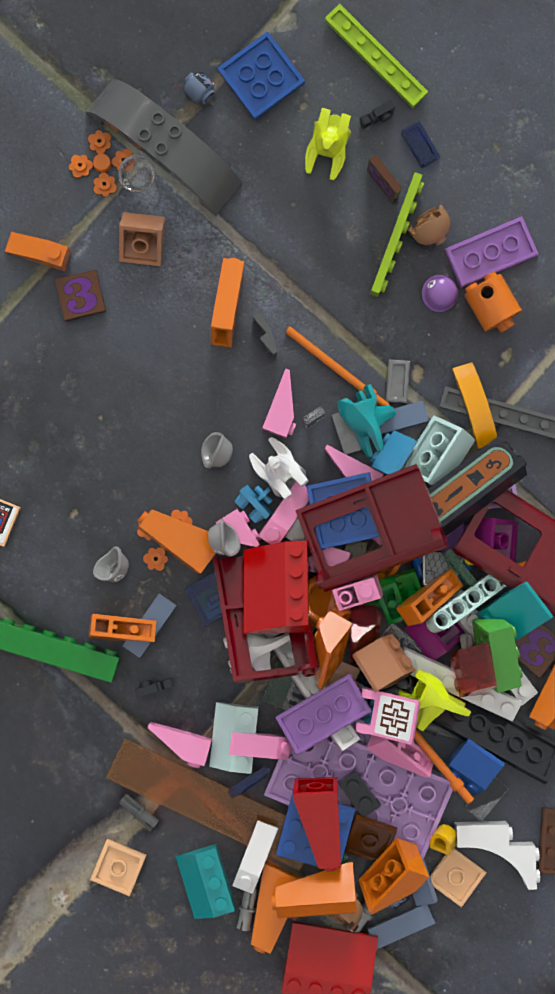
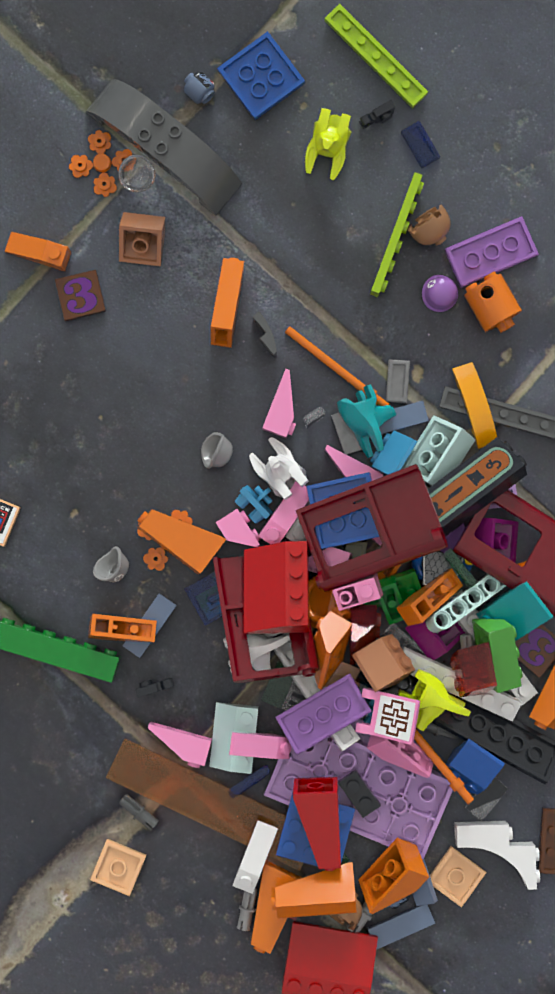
(206, 882): teal slope -> none
(223, 539): light grey helmet -> none
(369, 837): reddish brown tile -> none
(384, 178): reddish brown tile -> none
(444, 839): yellow plate -> none

